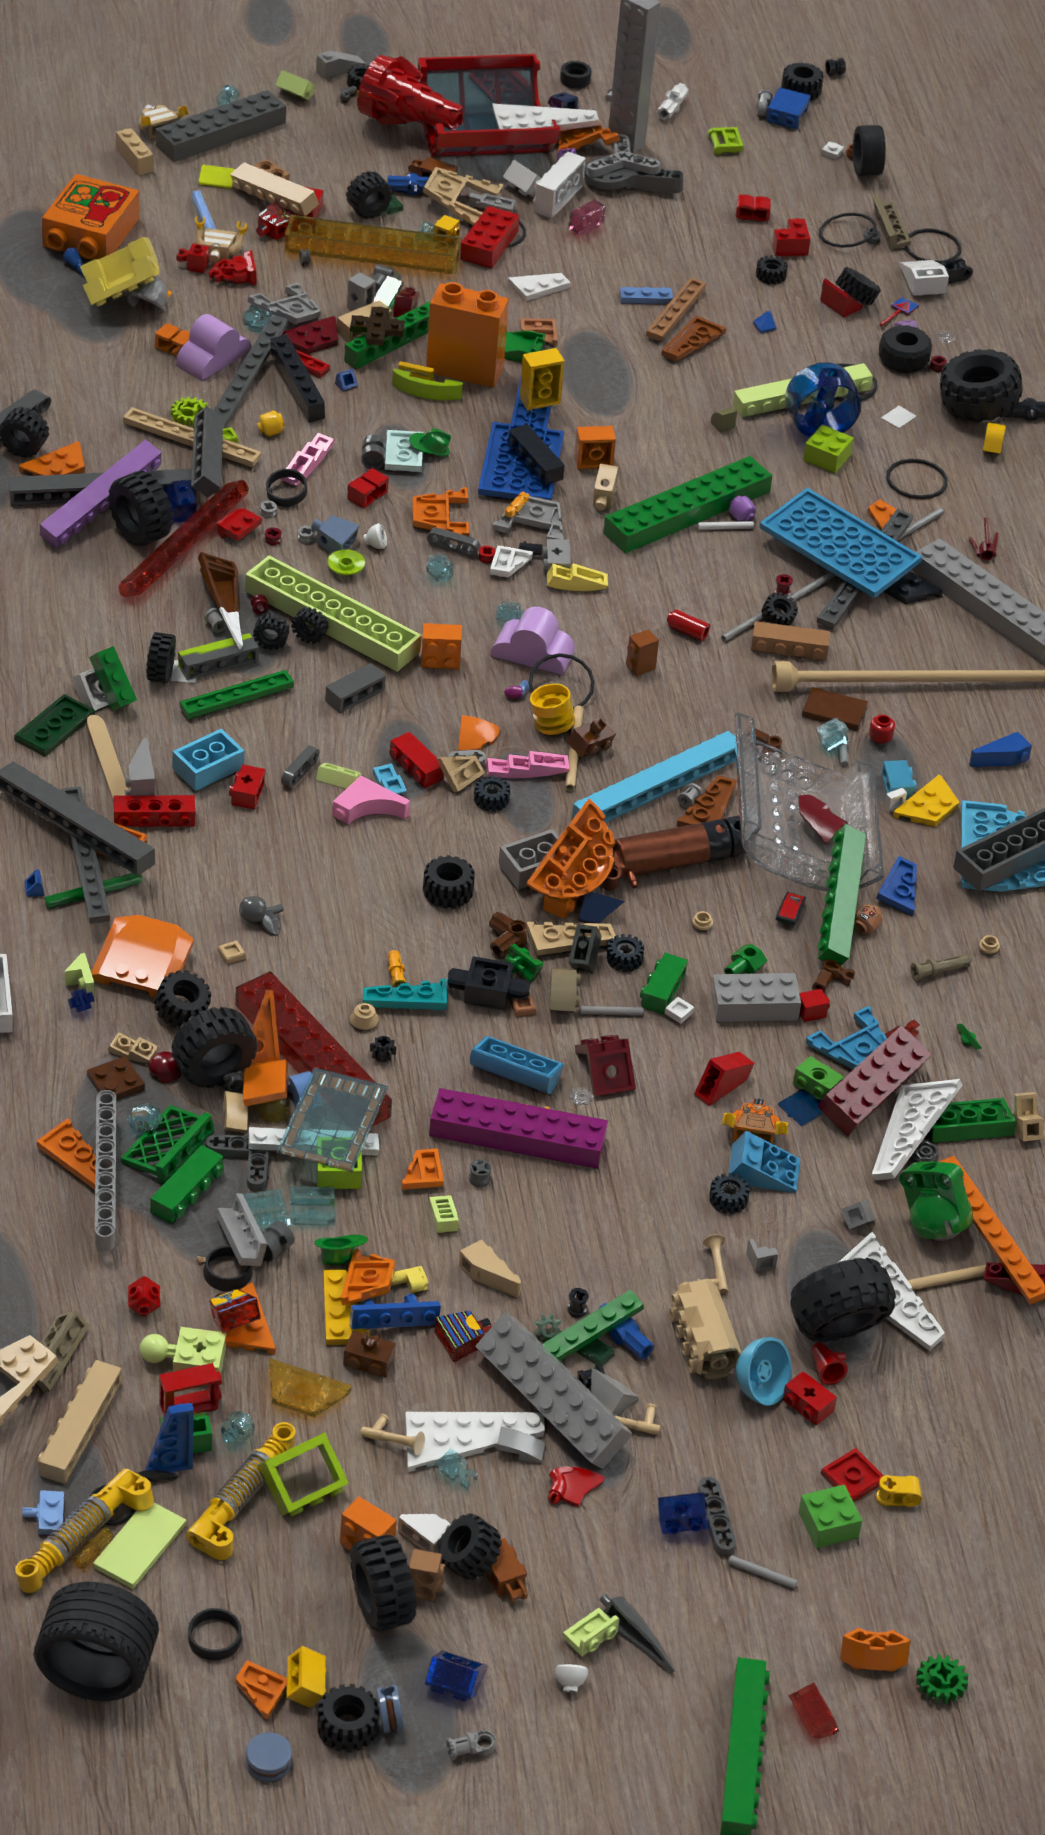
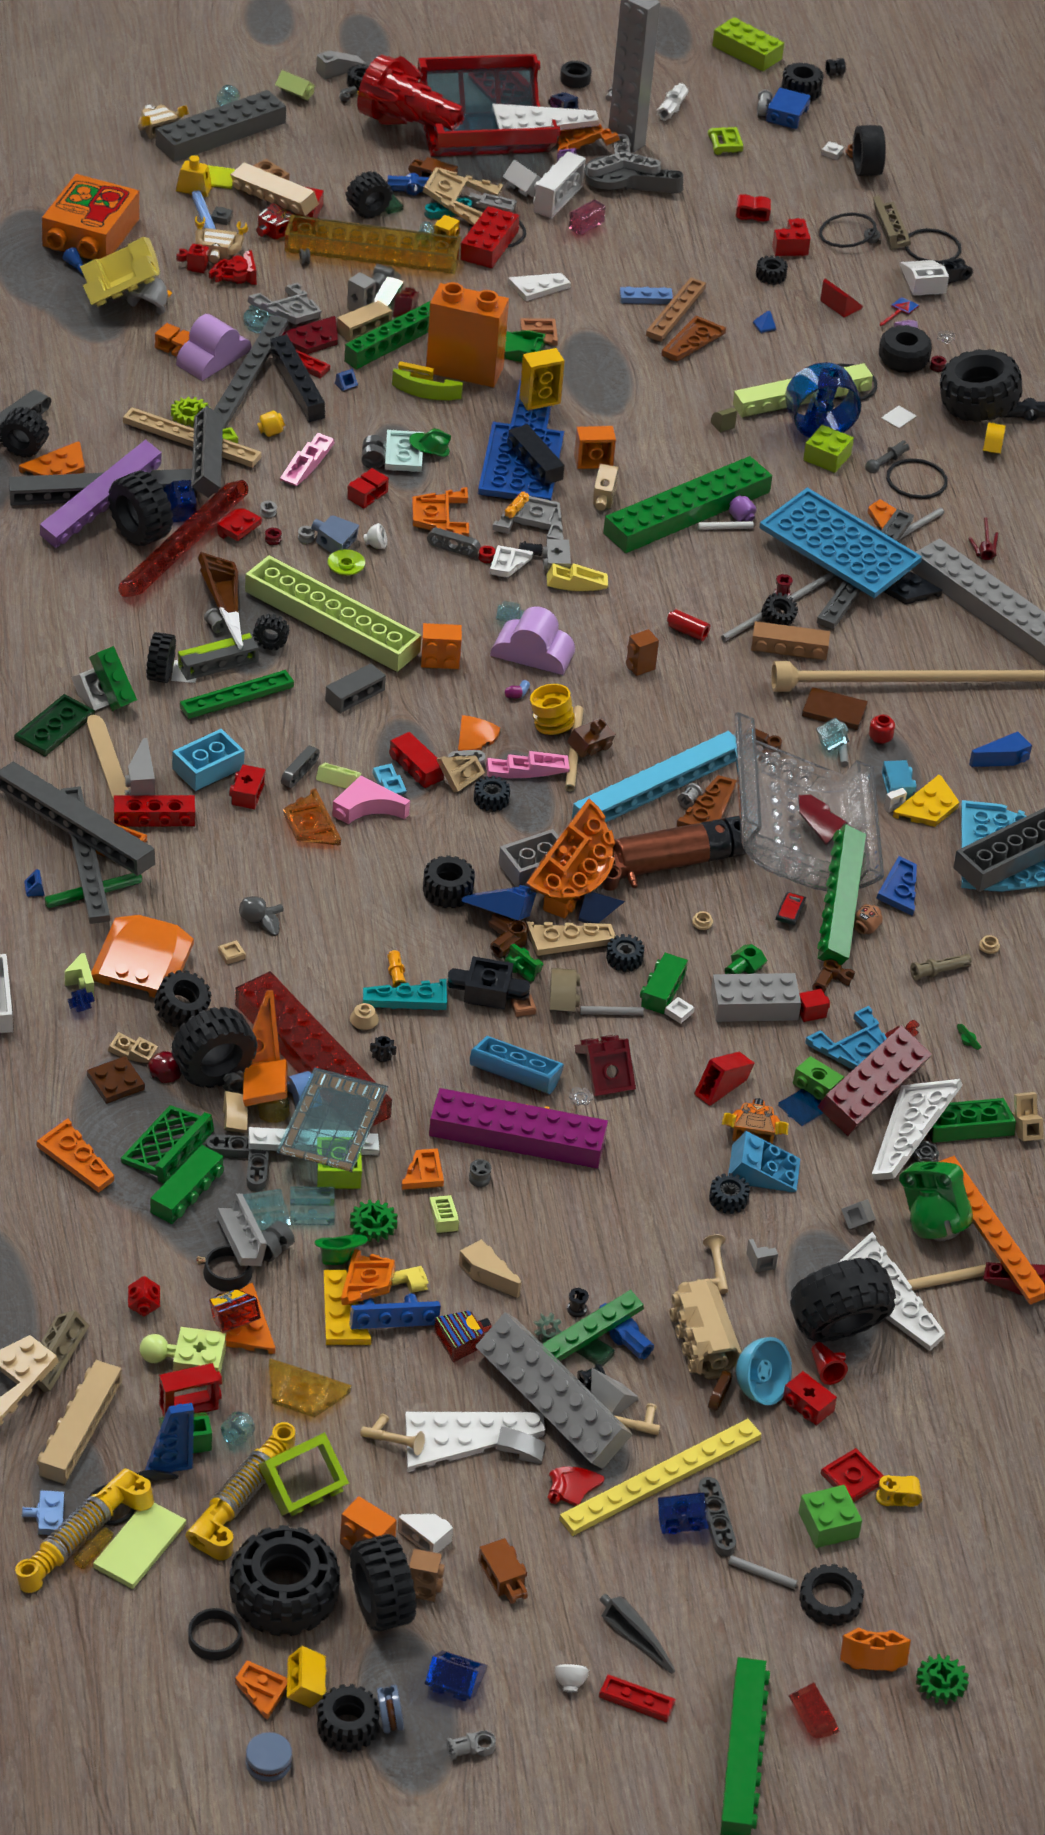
(96, 1641): black tyre -> none
(105, 1170): light grey beam -> none
(134, 151): tan brick -> none
(144, 1117): clear light blue head -> none
(194, 177): none -> yellow torso
(221, 215): none -> dark grey plate
(259, 609): dark red bush -> none
(280, 1606): none -> black tyre
(283, 473): black tyre -> none
(306, 632): black tyre -> none
(311, 820): none -> clear orange wing
(369, 1353): reddish brown brick -> none
(373, 1220): none -> green gear
(377, 325): dark brown plate -> none
(437, 210): none -> teal beam
(440, 567): clear light blue head -> none
(455, 1466): clear light blue plate -> none
(470, 1546): black tyre -> none
(510, 902): none -> blue slope
(570, 657): black piece -> none
(584, 948): pearl dark grey brick -> none
(591, 1632): yellowish green bracket -> none
(637, 1698): none -> red tile
(660, 1477): none -> light yellow plate
(720, 1390): none -> reddish brown tile
(748, 44): none -> lime brick
(834, 1575): none -> black tyre
(858, 286): black tyre -> none
(893, 453): none -> dark grey pin

